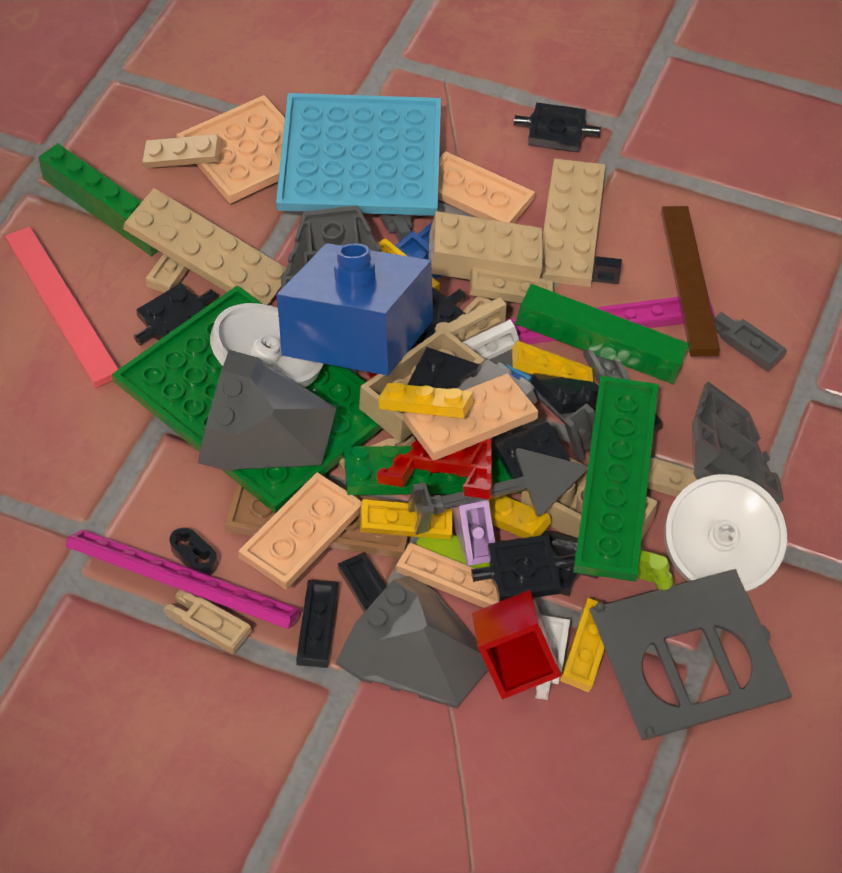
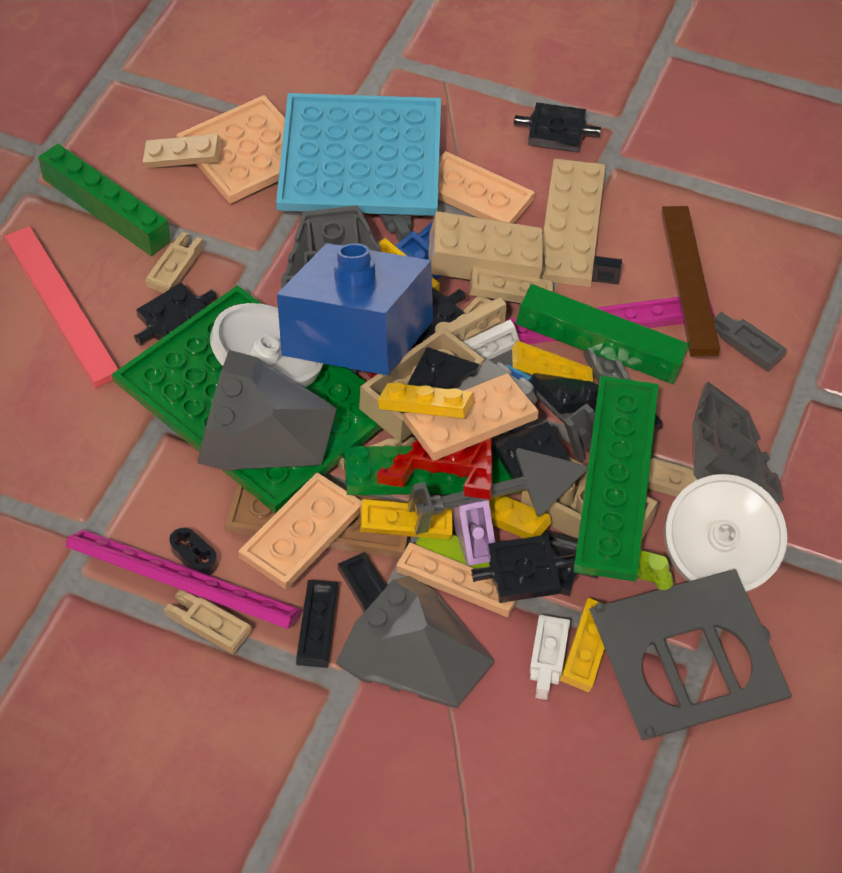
(204, 247): tan plate -> none
(515, 644): red slope -> none

